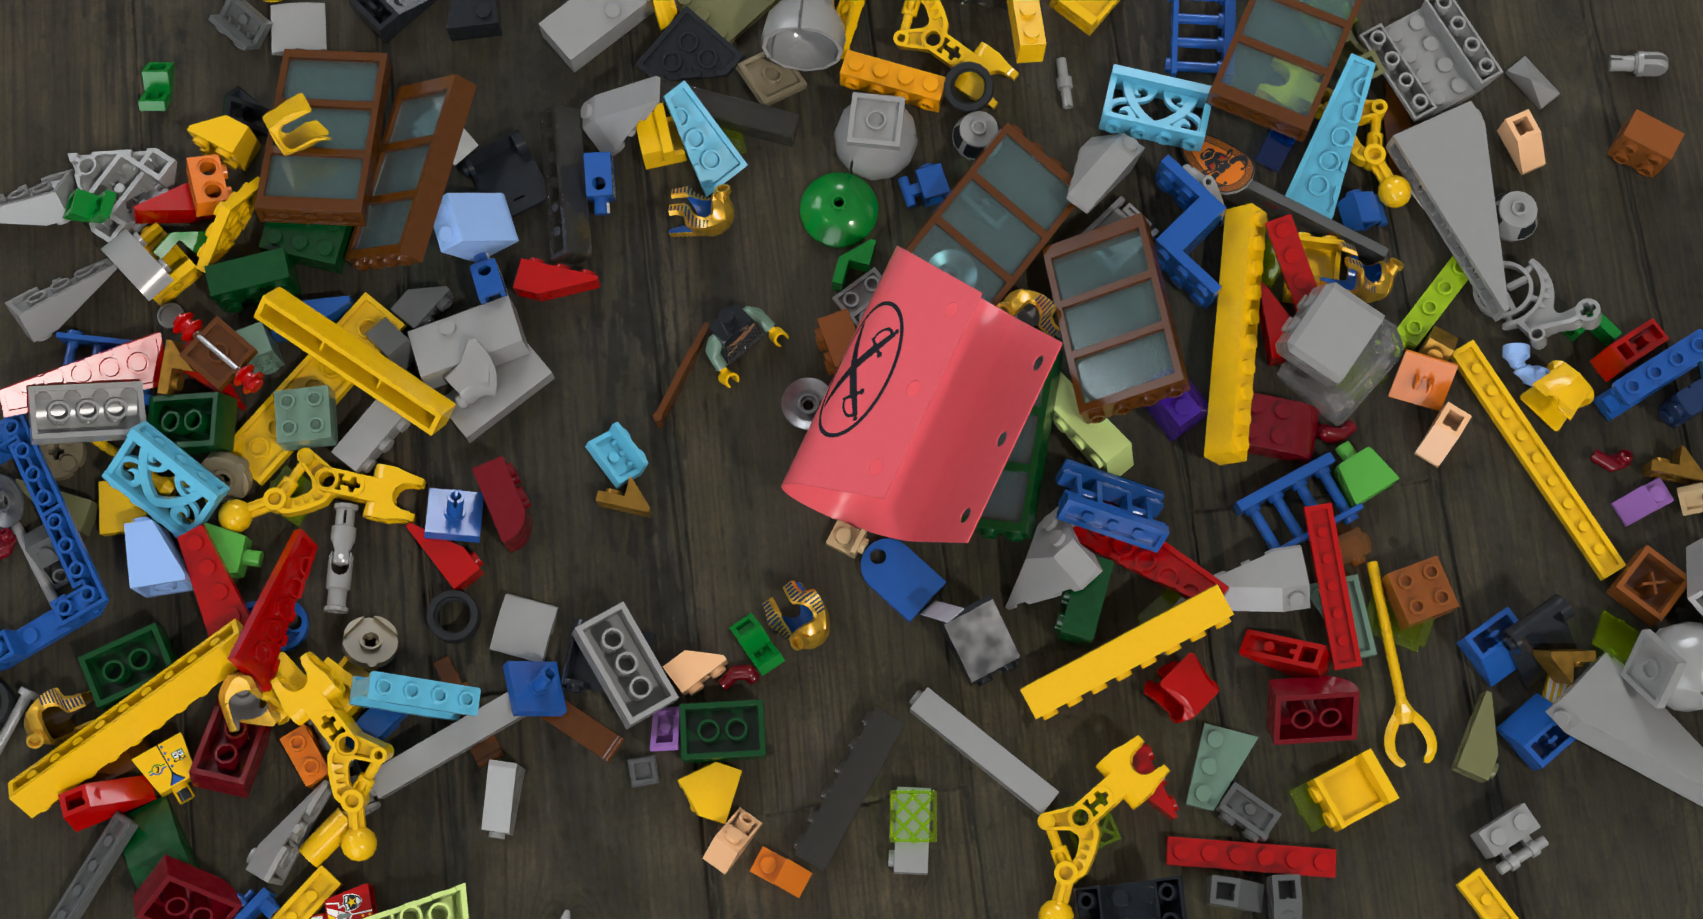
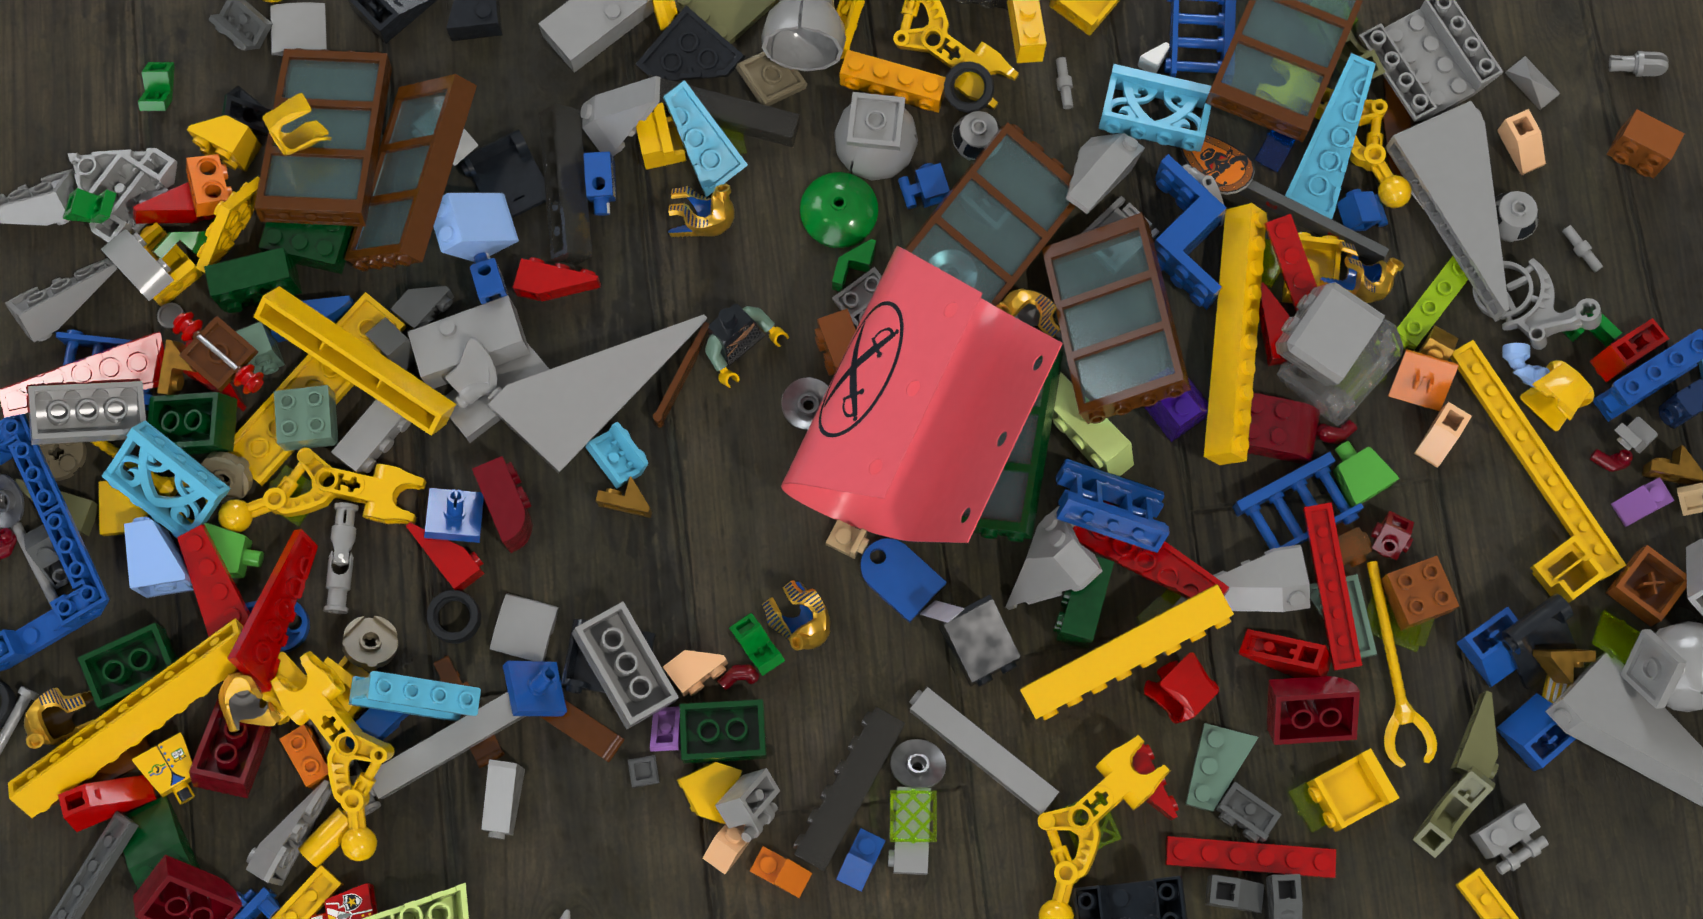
(573, 402): none -> light grey slope
(750, 803): none -> light grey brick
(860, 860): none -> blue slope
(922, 755): none -> flat silver dish
(1154, 58): none -> white slope
(1392, 535): none -> dark red brick
(1452, 811): none -> olive arch
(1568, 570): none -> yellow plate
(1582, 248): none -> light grey bar
(1636, 435): none -> light grey bracket

